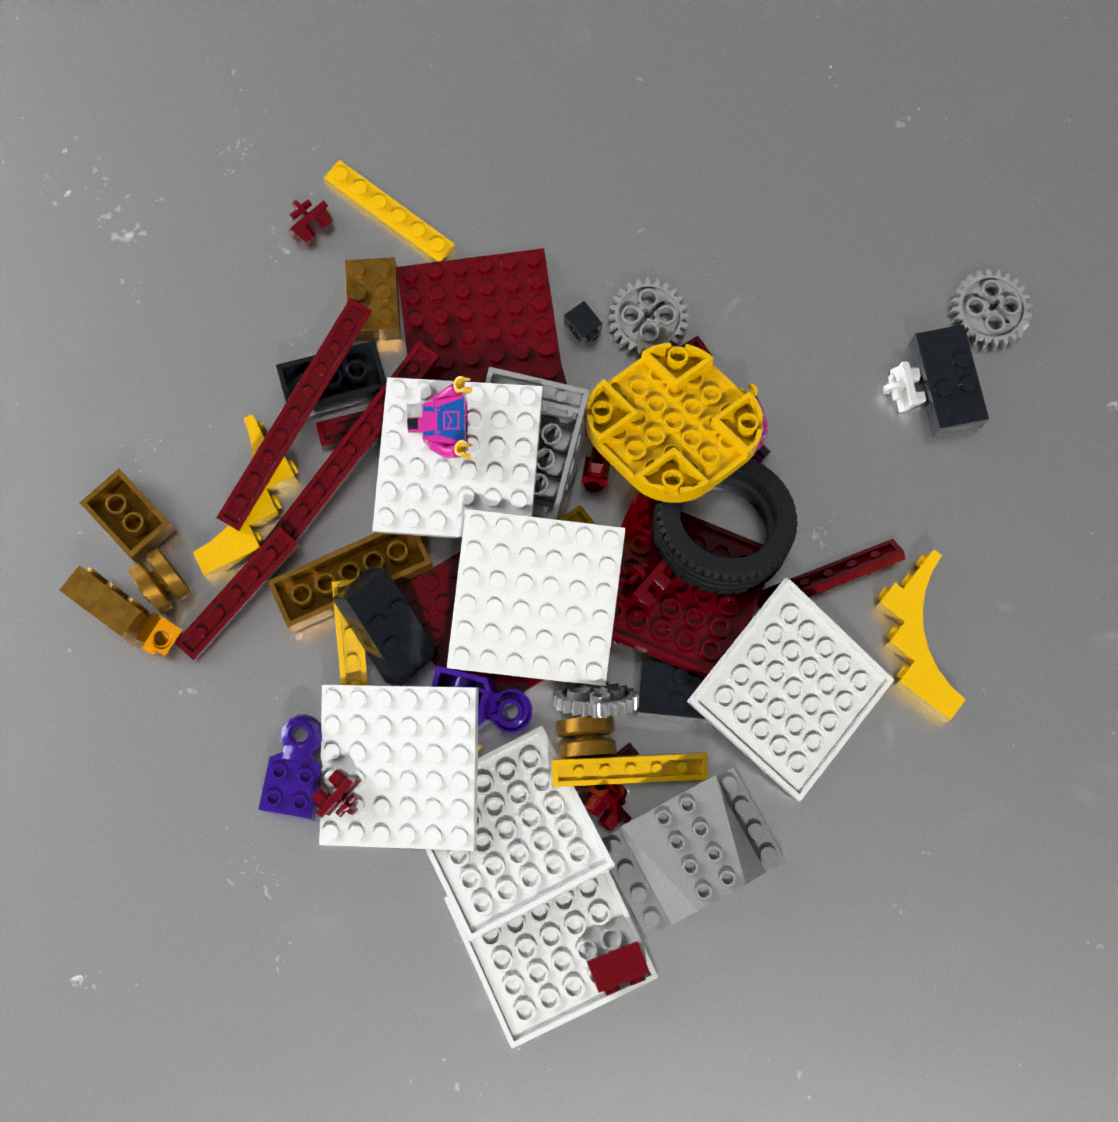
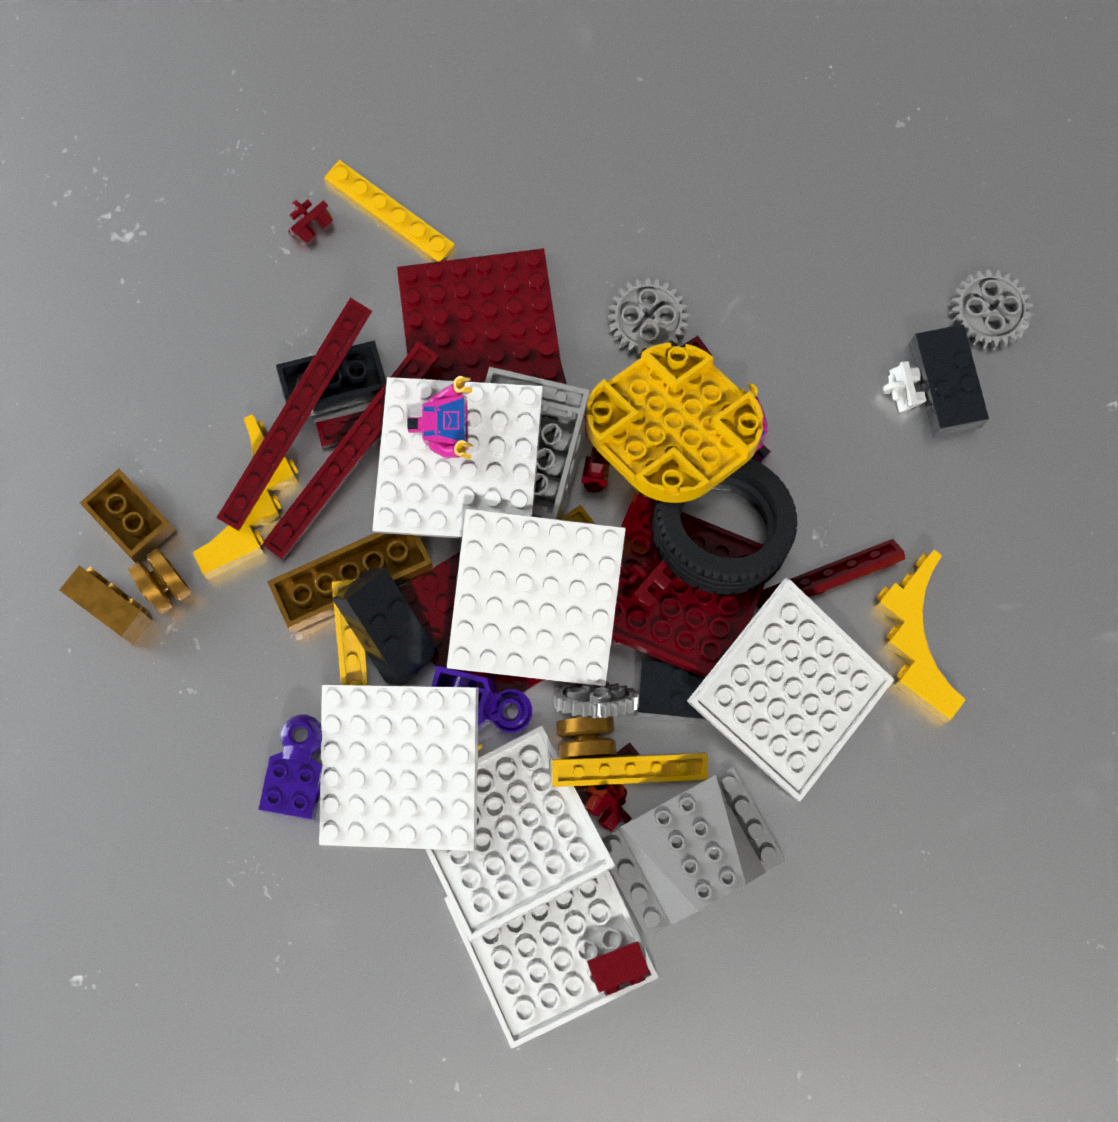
(168, 630): light orange brick -> none
(237, 593): dark red plate -> none
(330, 802): dark red hips -> none
(376, 287): pearl gold brick -> none
(583, 323): black brick -> none

